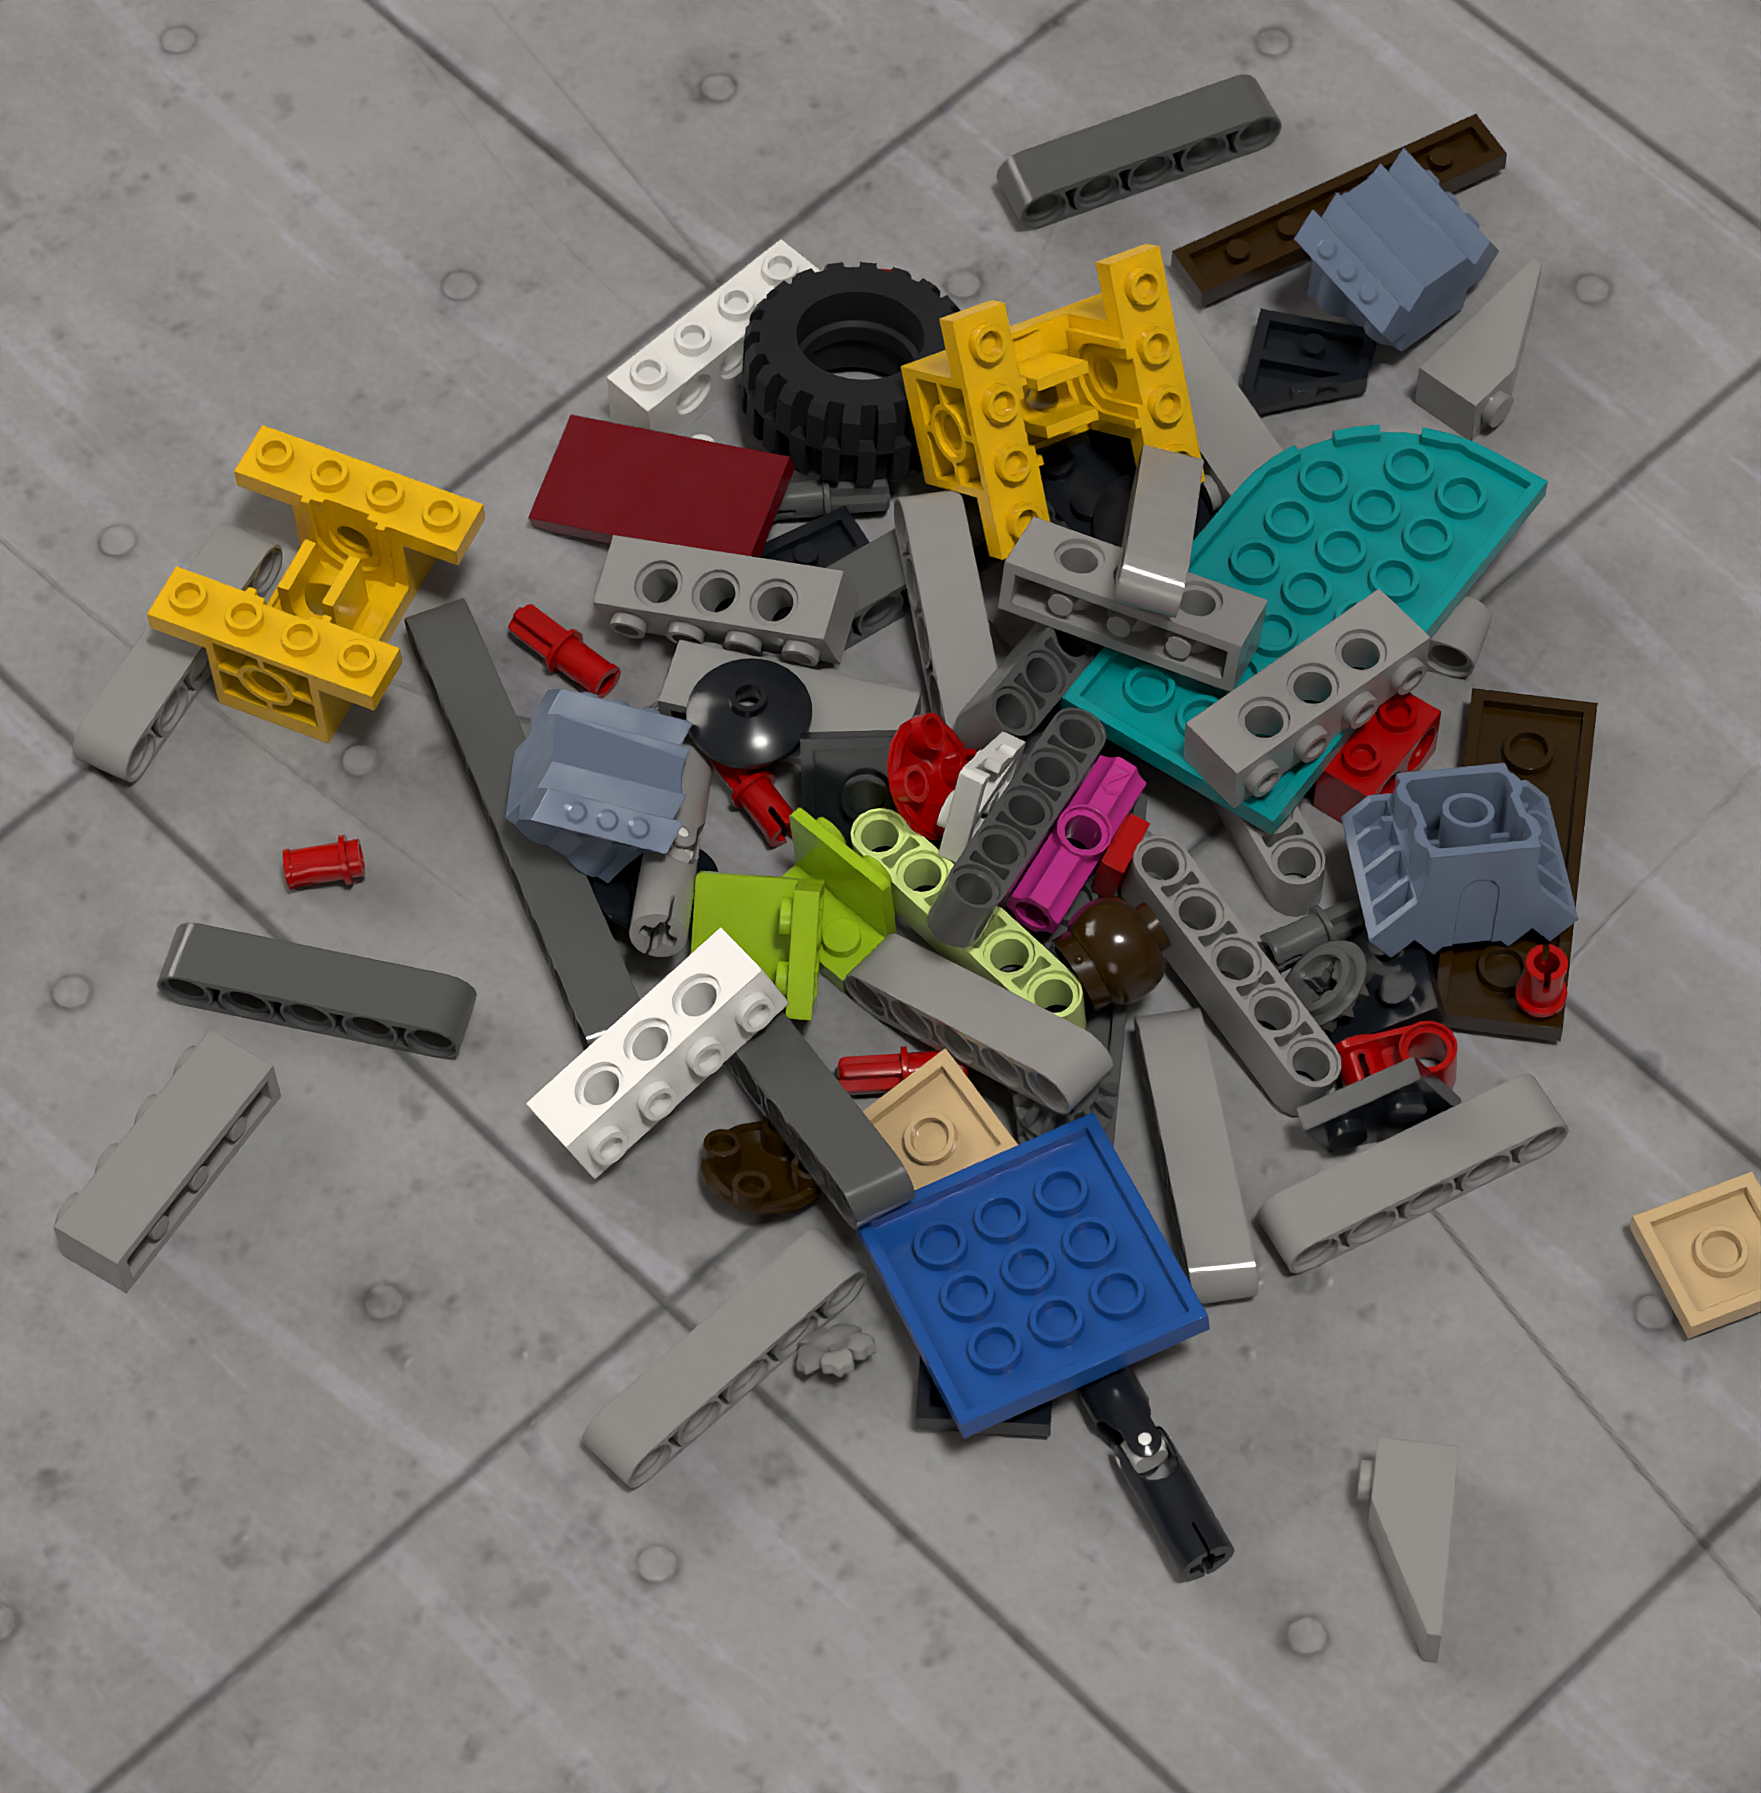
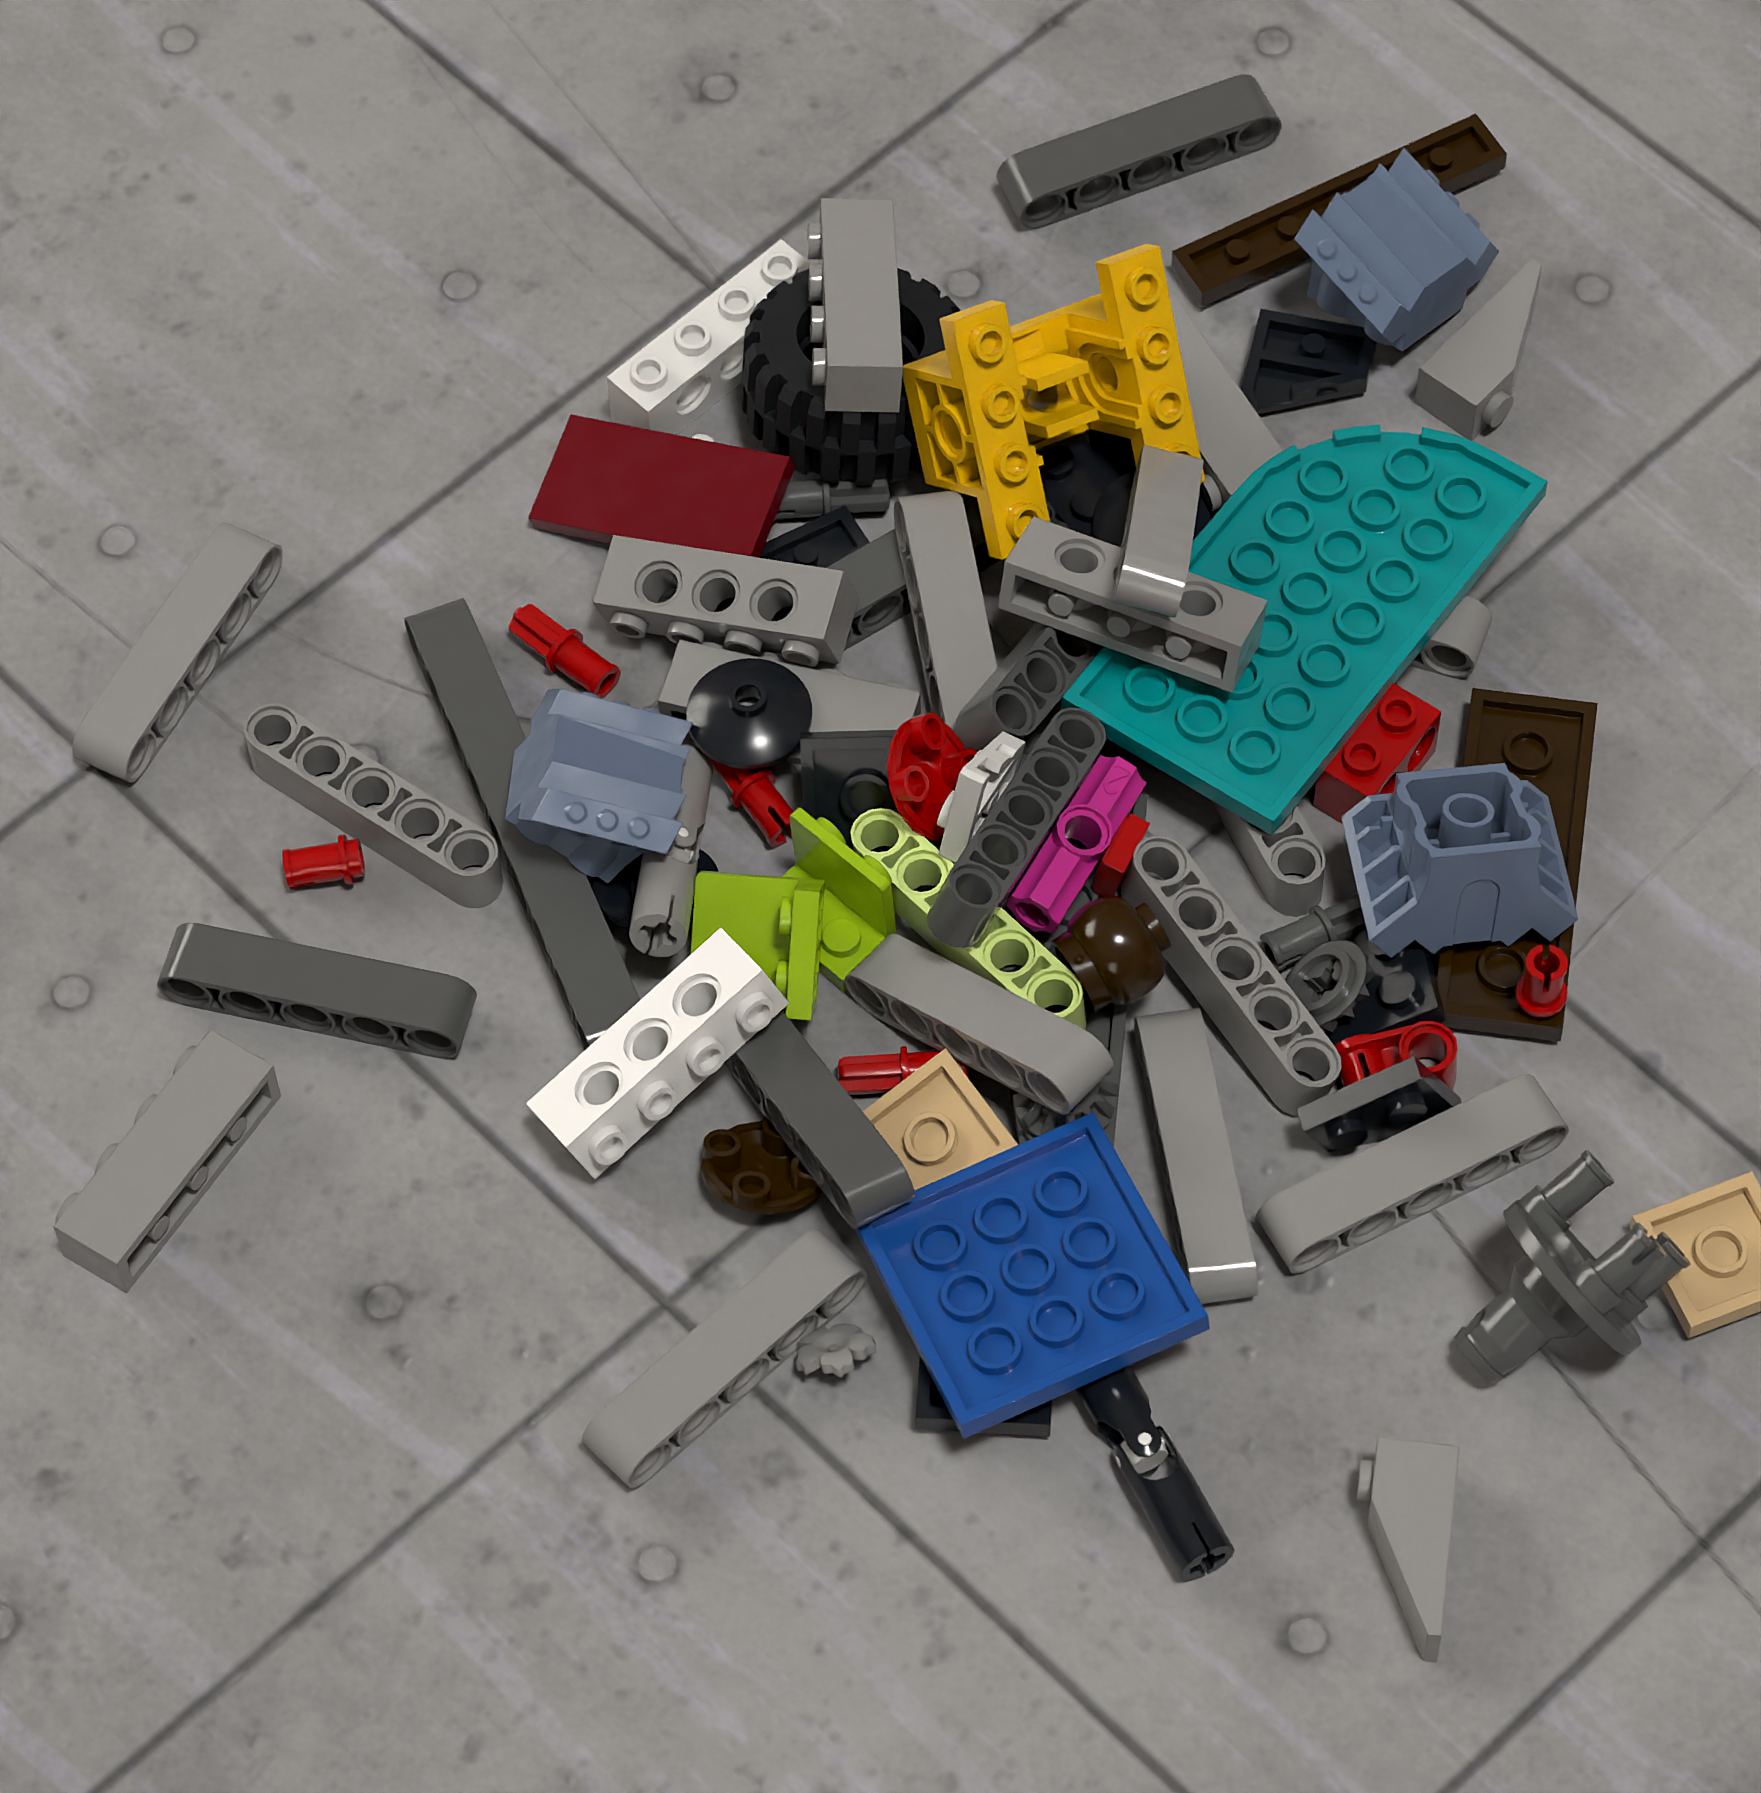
(359, 563): yellow piece -> none
(386, 828): none -> light grey beam
(857, 306): none -> light grey brick
(1319, 669): light grey brick -> none
(1561, 1284): none -> dark grey piece

